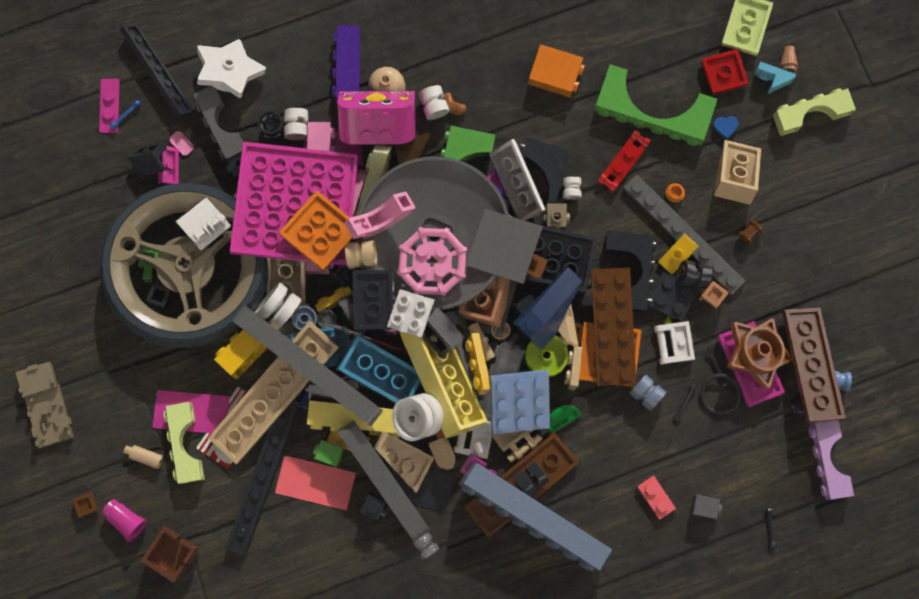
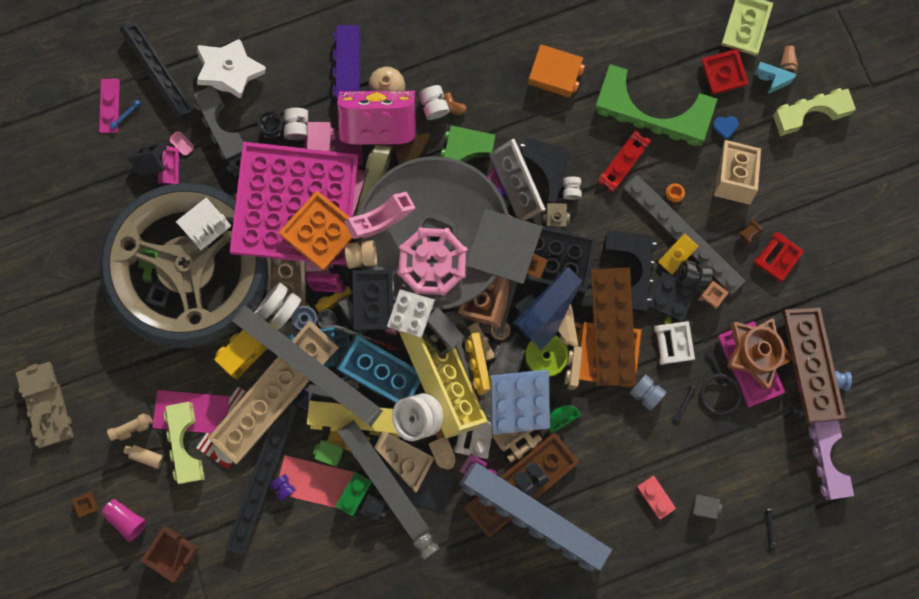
(123, 431): none -> tan plate
(282, 487): none -> dark purple wheel
(325, 282): none -> dark pink tile
(354, 494): none -> green brick
(784, 259): none -> red plate

